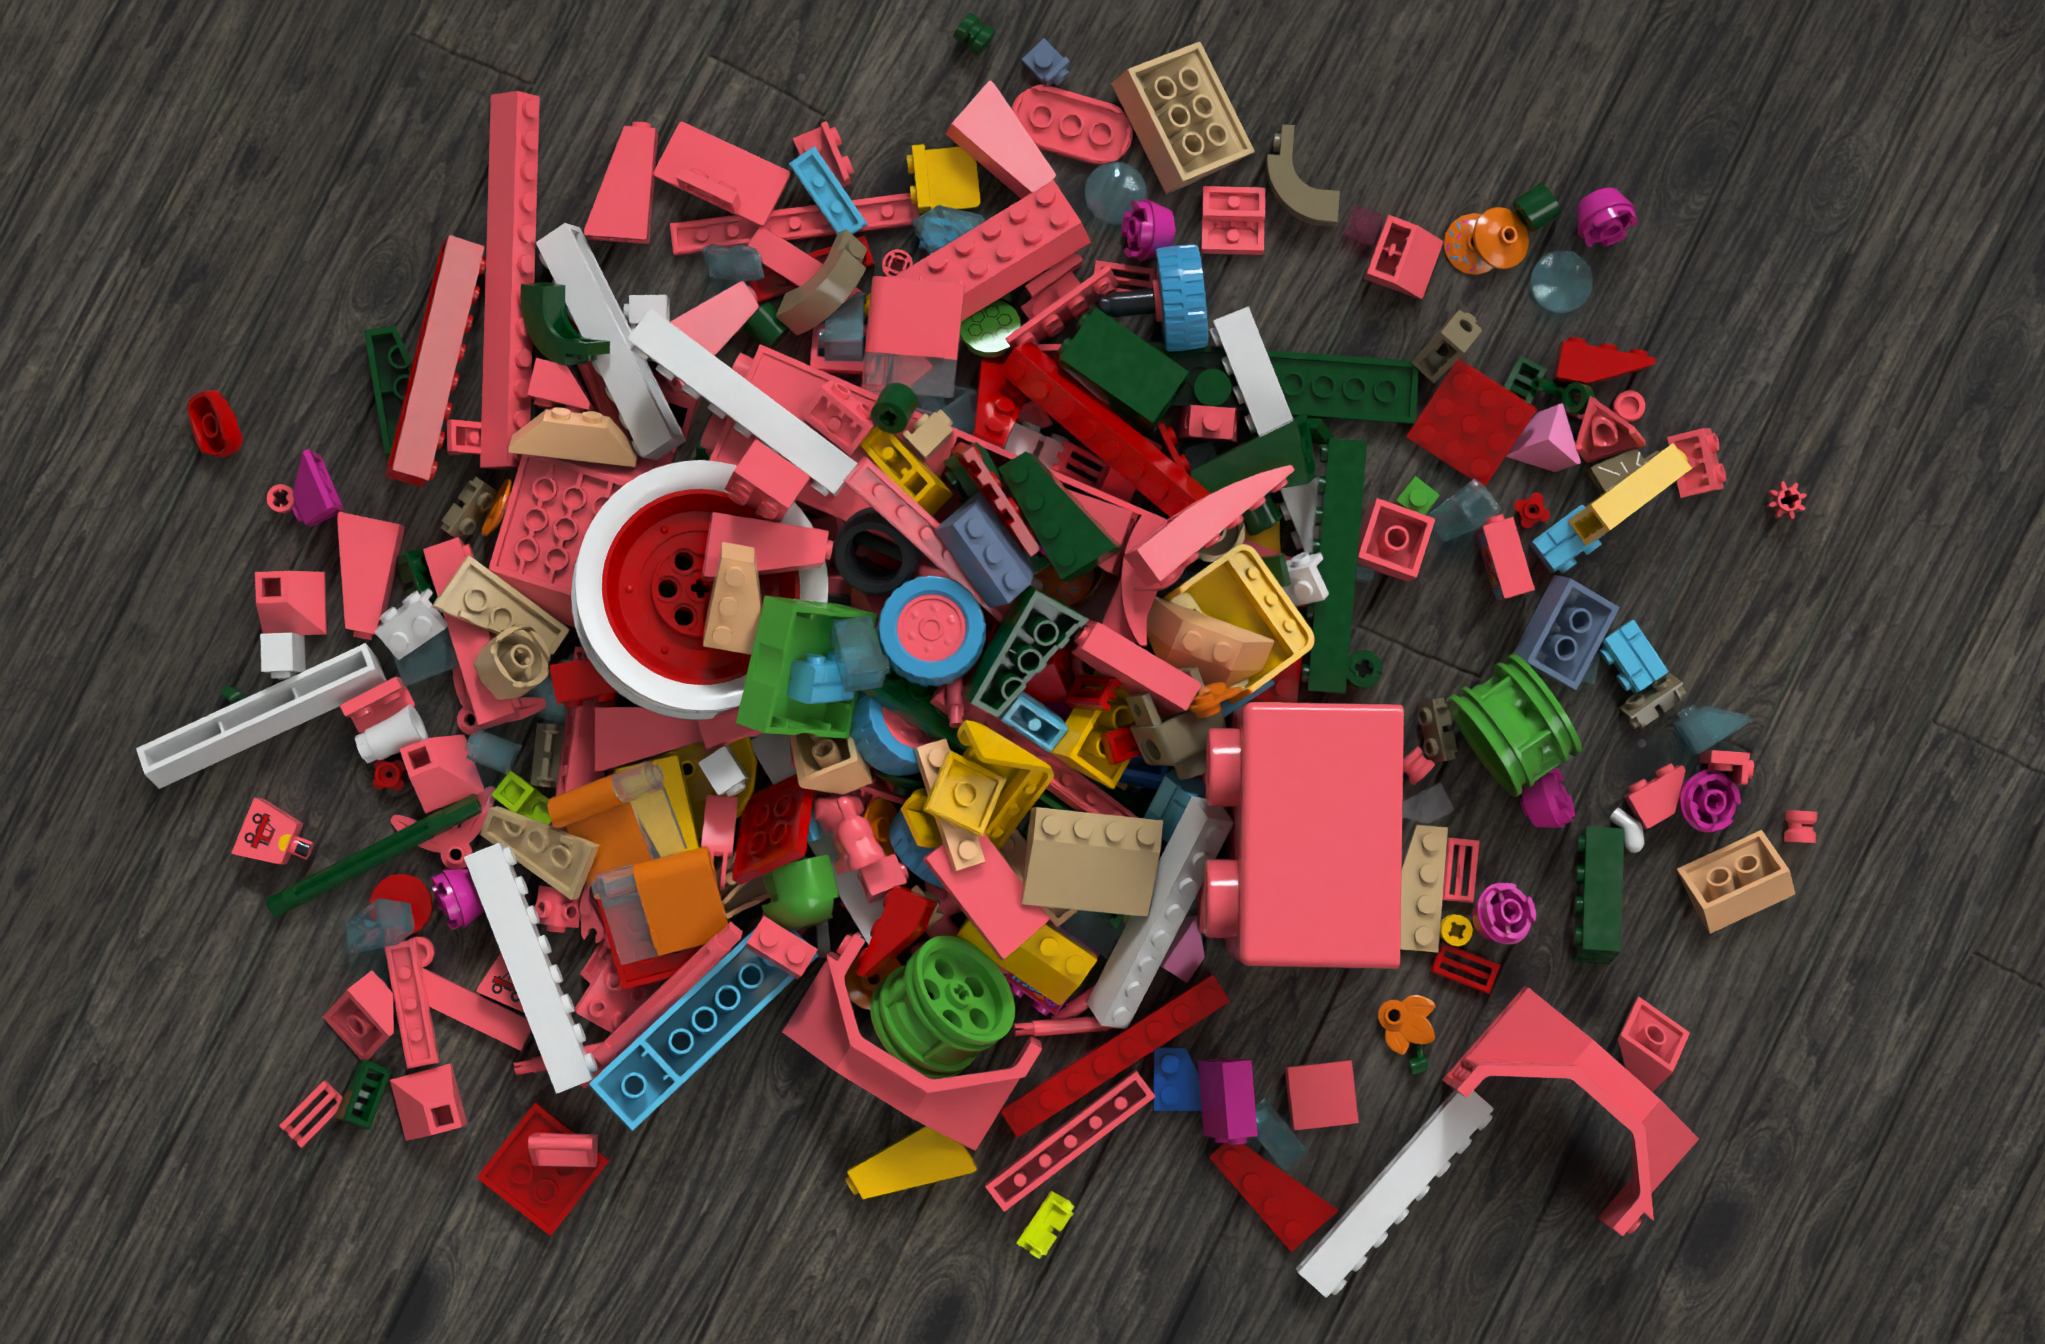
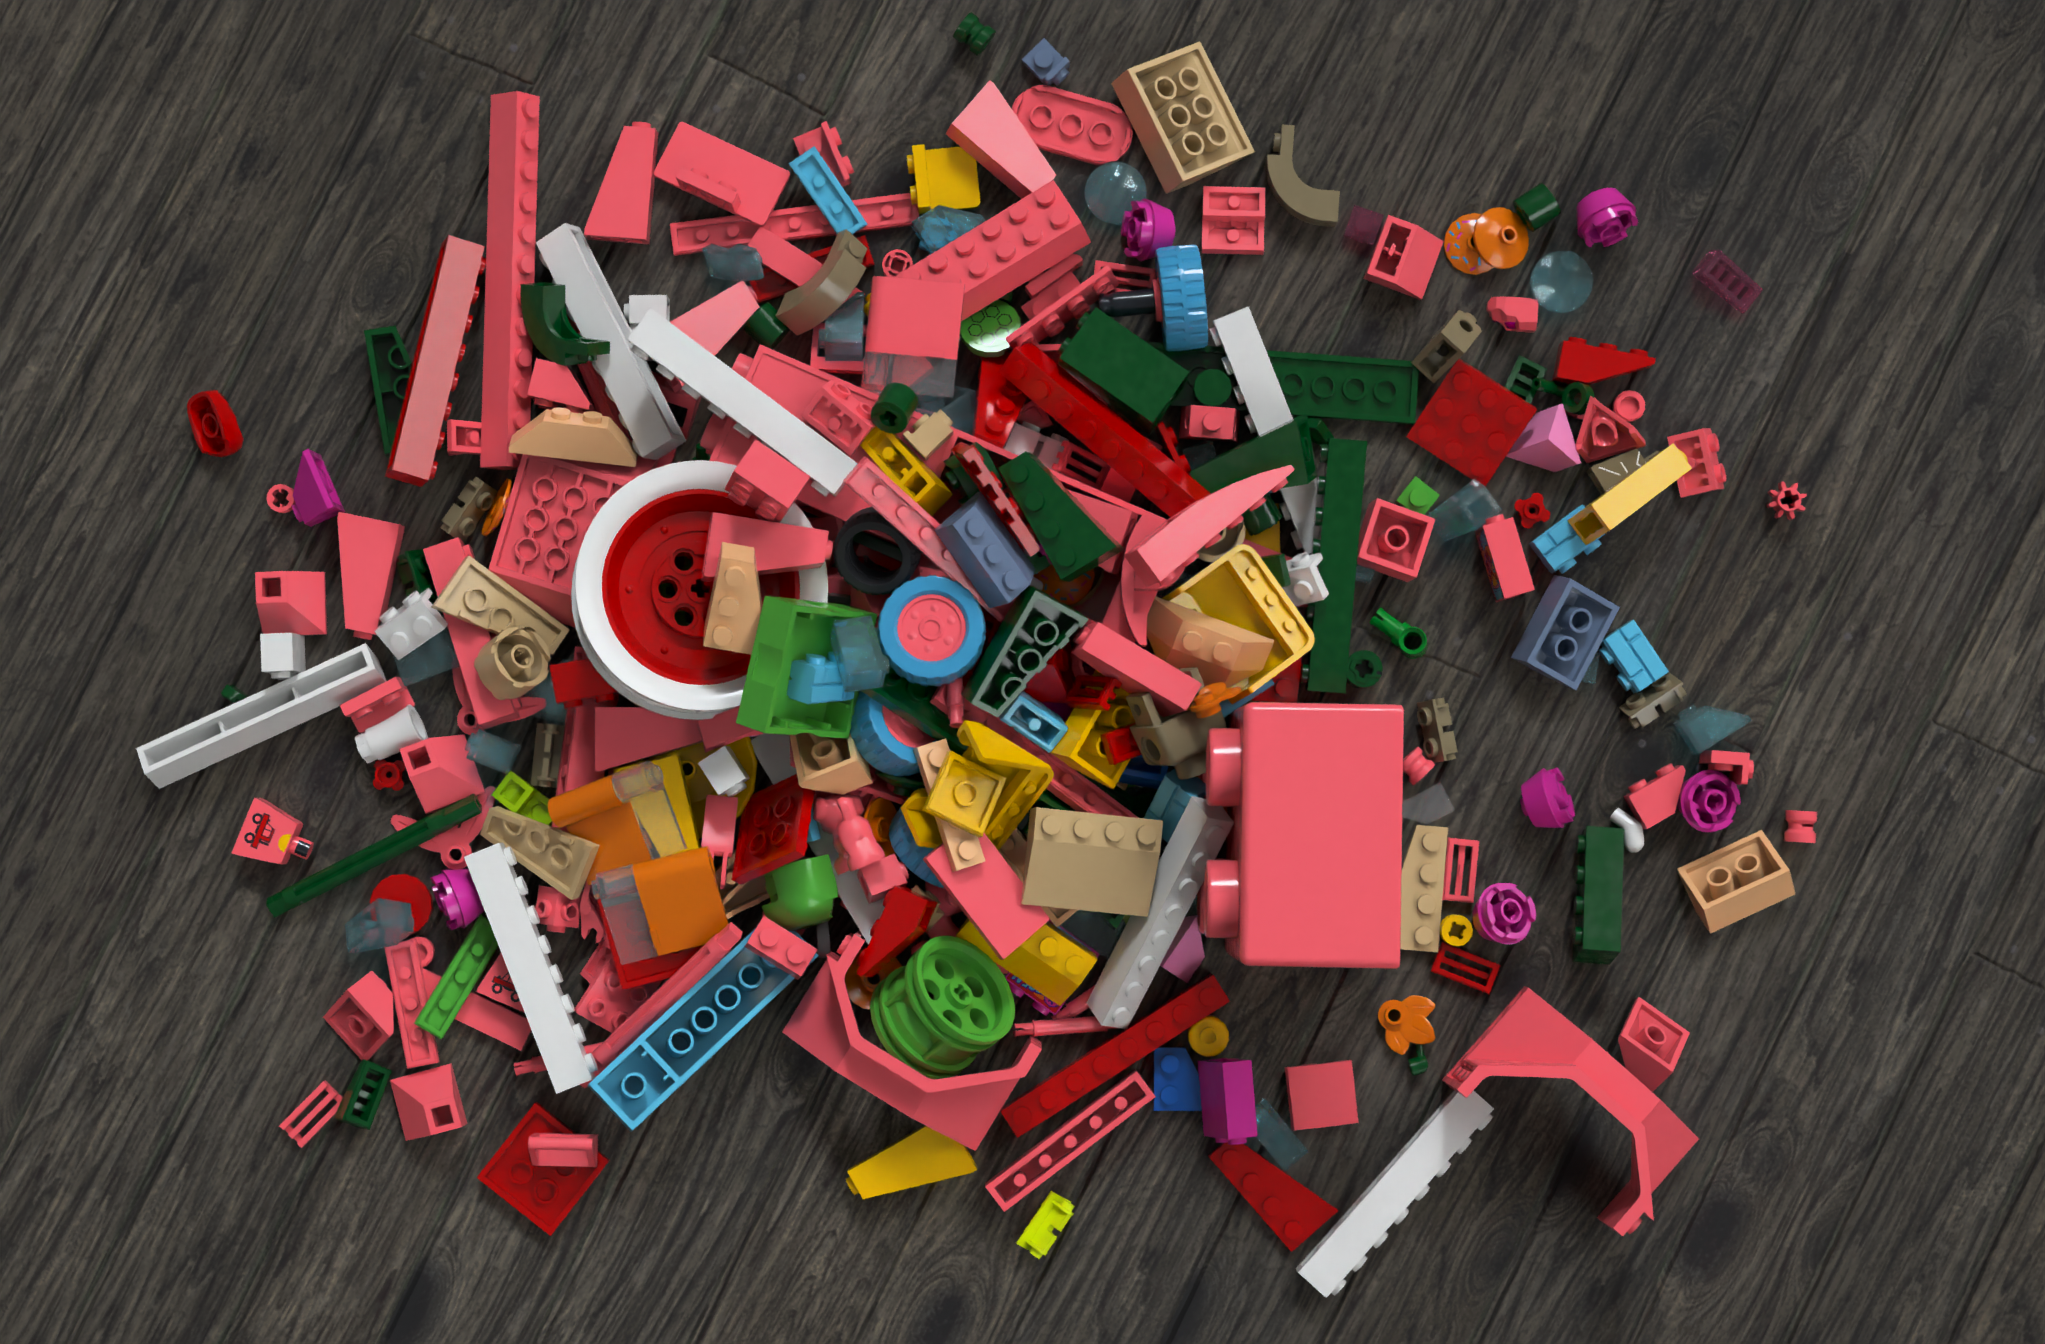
(458, 979): none -> bright green tile
(1208, 1036): none -> yellow head
(1399, 633): none -> green pin
(1514, 313): none -> coral rock
(1515, 725): bright green wheel -> none
(1702, 273): none -> clear pink slope

